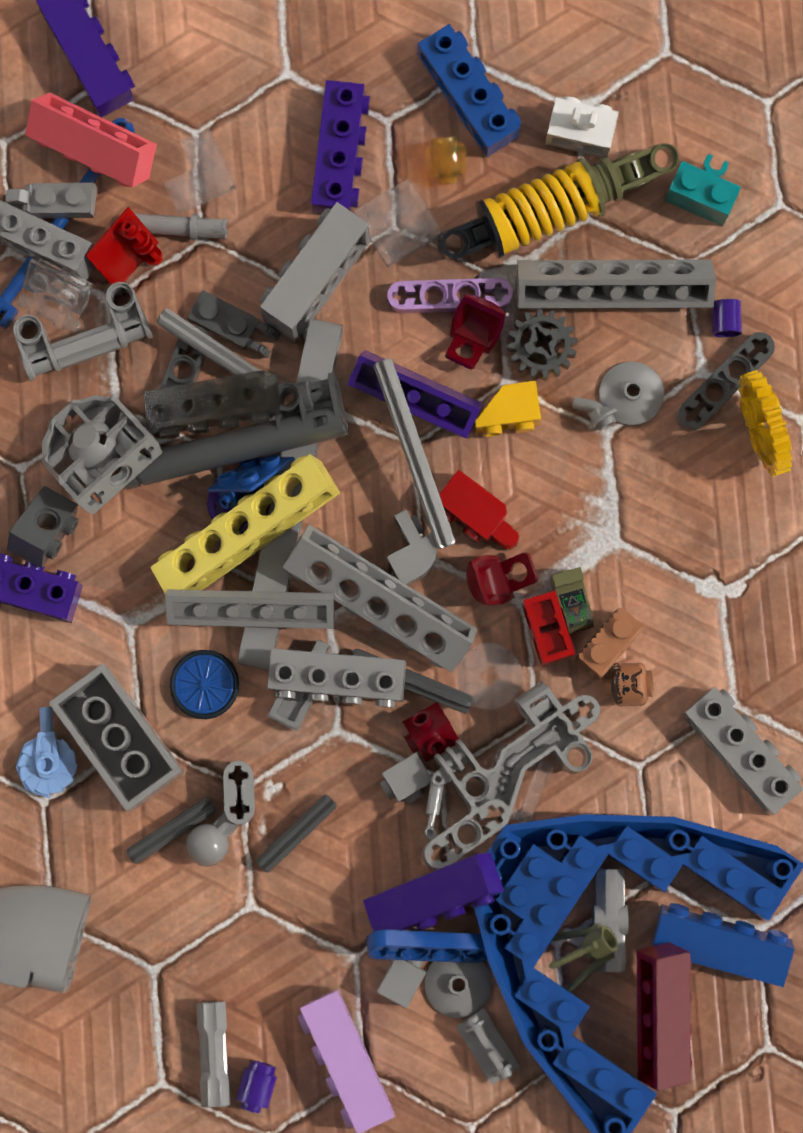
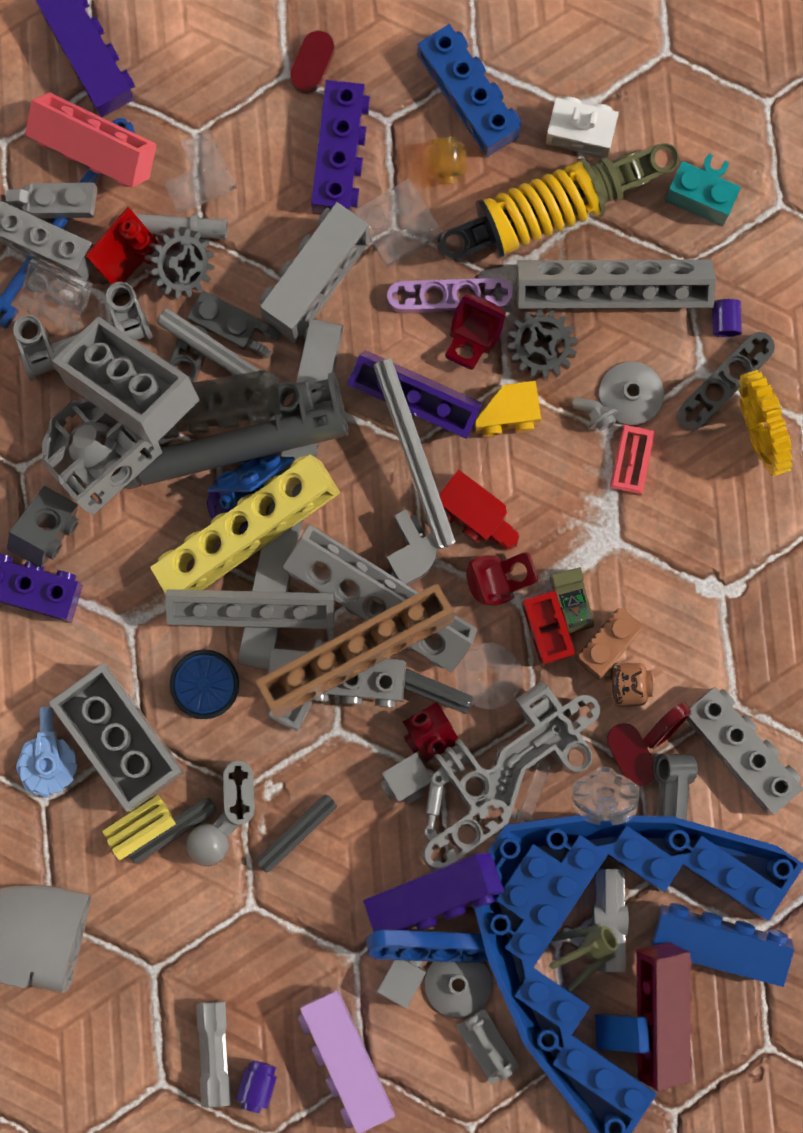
(126, 380): none -> light grey brick
(136, 823): none -> light yellow tile
(178, 246): none -> dark grey gear
(312, 62): none -> dark red tile
(356, 650): none -> medium nougat brick
(618, 796): none -> clear plate
(622, 1033): none -> blue tile
(626, 486): none -> coral tile
(631, 753): none -> dark red tile
(667, 725): none -> dark red tile
(674, 775): none -> dark grey piece

